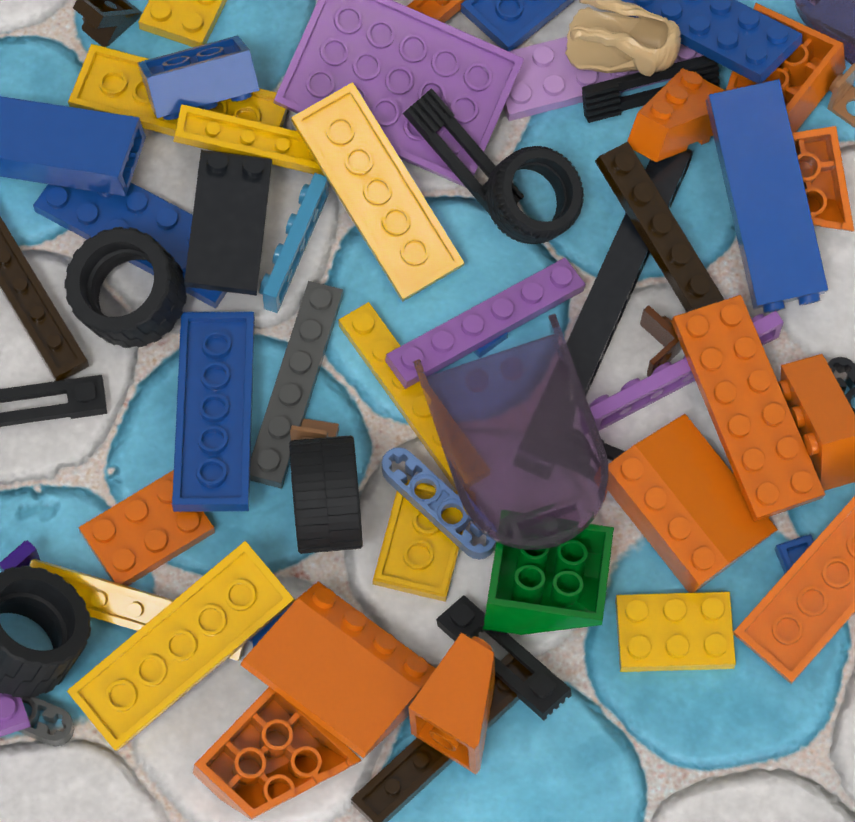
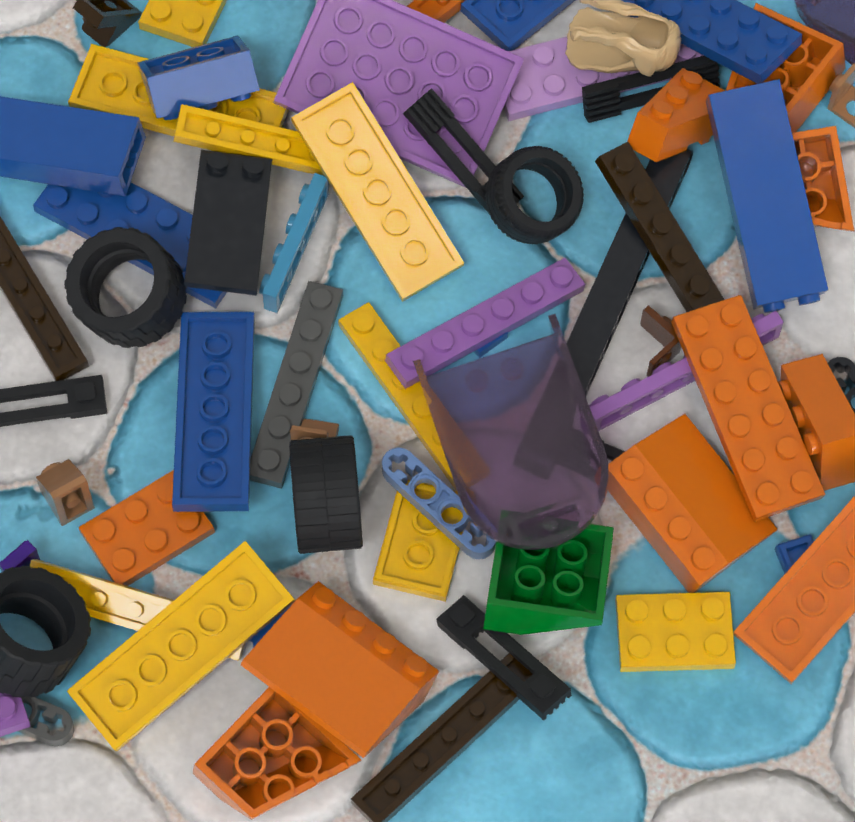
(65, 491): none -> medium nougat slope
(456, 703): orange slope -> none

